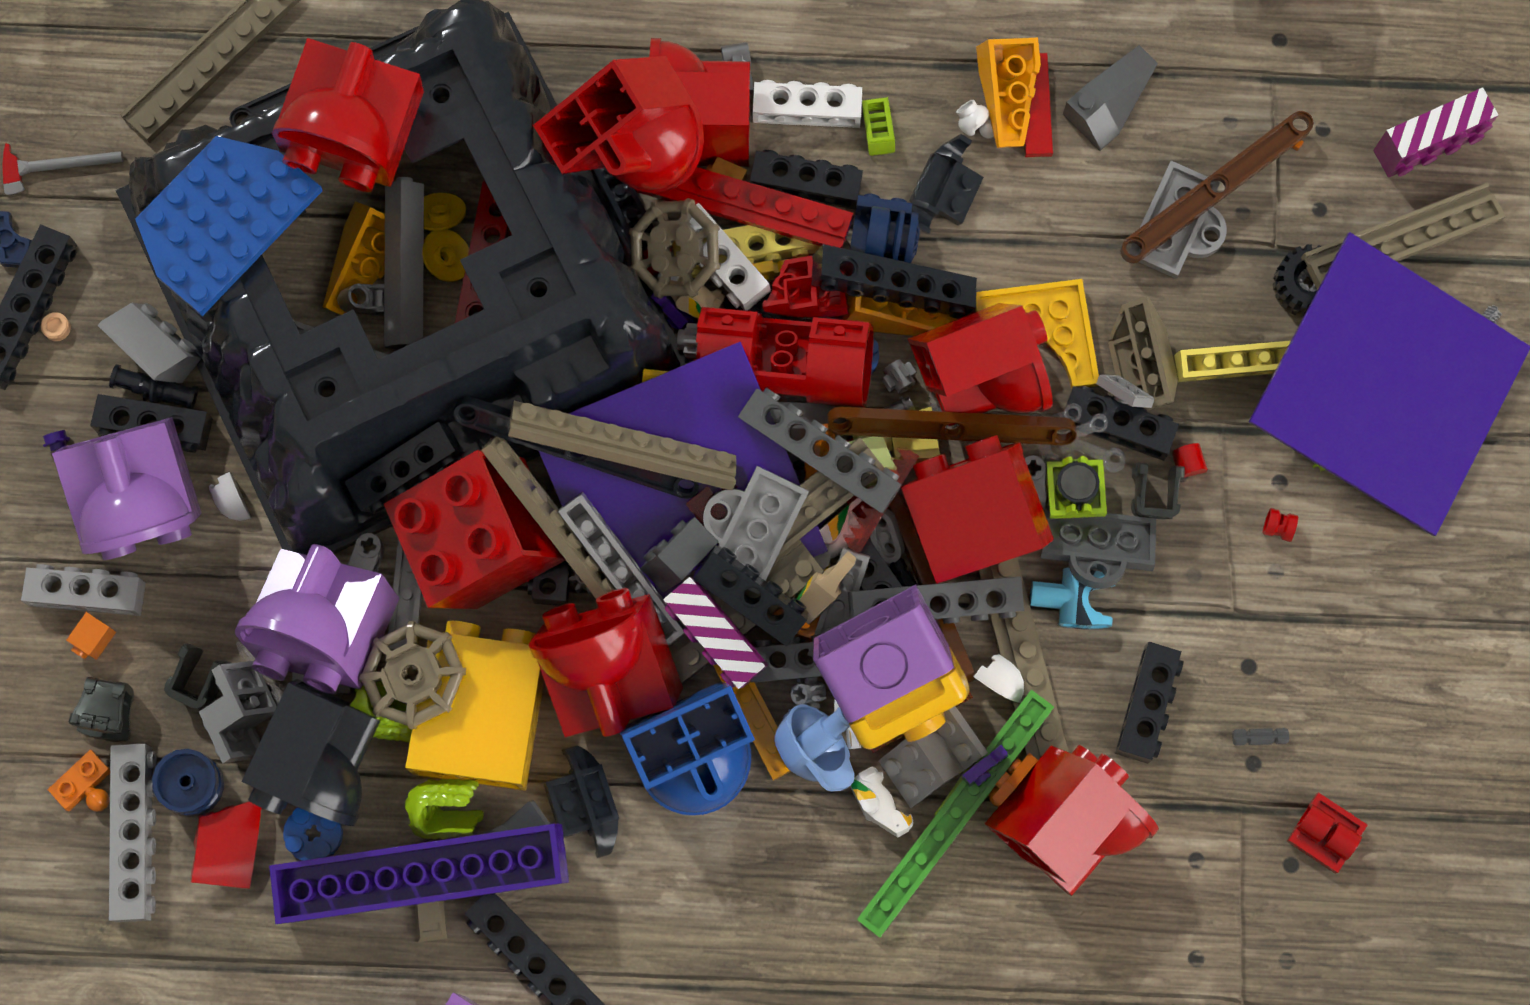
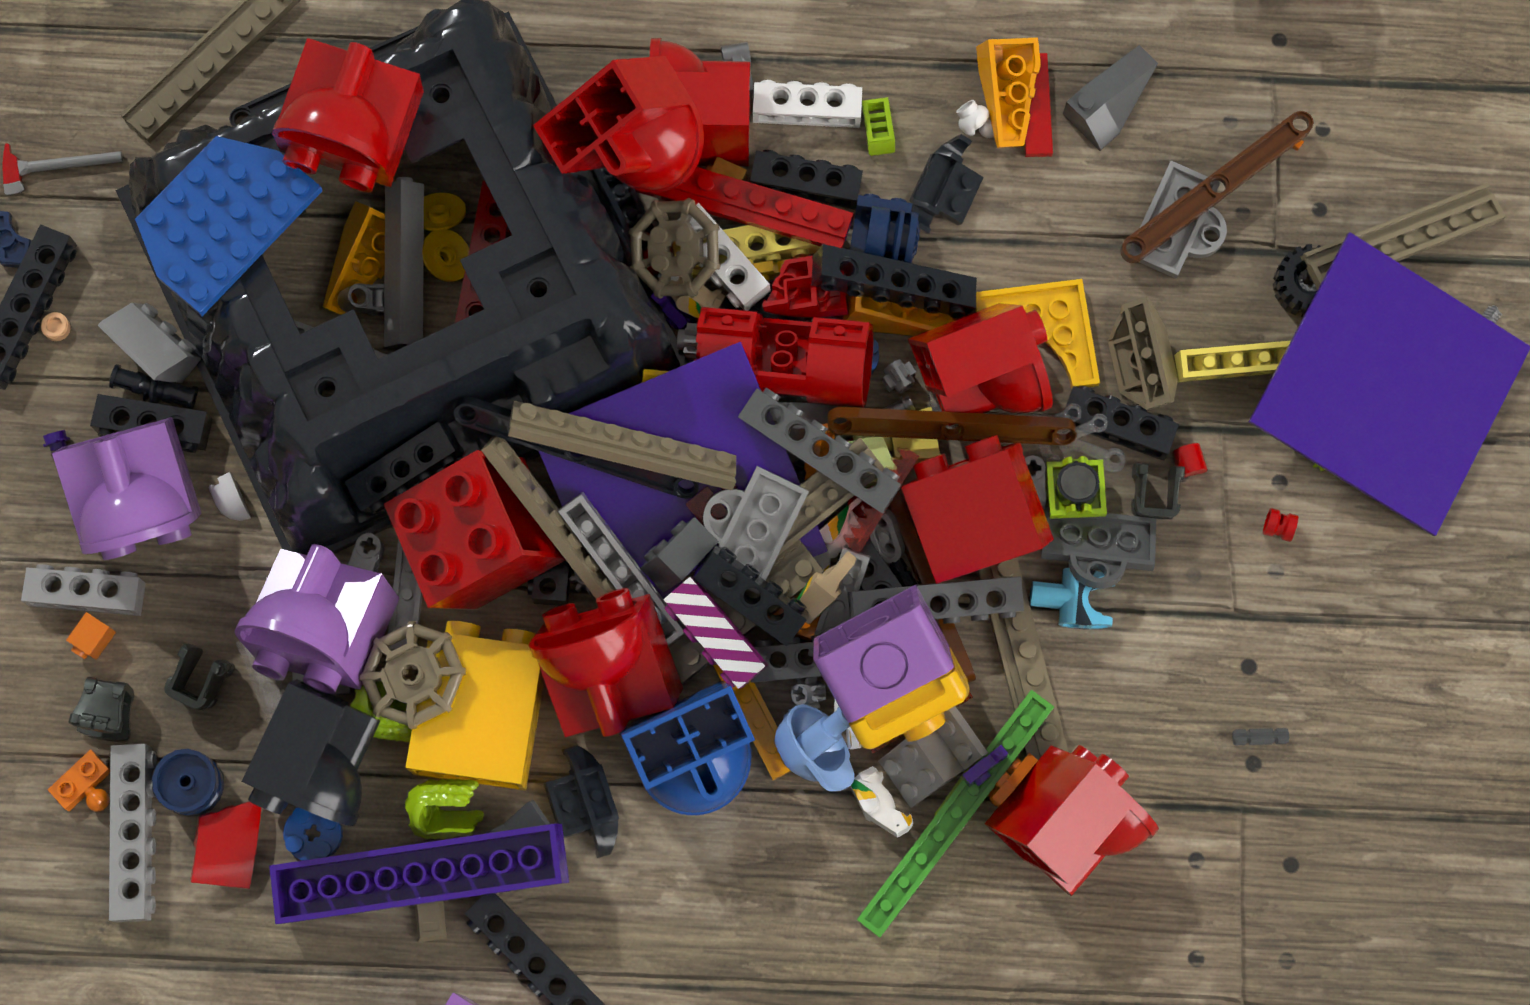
(241, 708): light grey bracket -> none
(1002, 678): white brick -> none
(1125, 391): light grey plate -> none
(1130, 742): black brick -> none
(1327, 833): red plate -> none
(1435, 133): magenta brick -> none

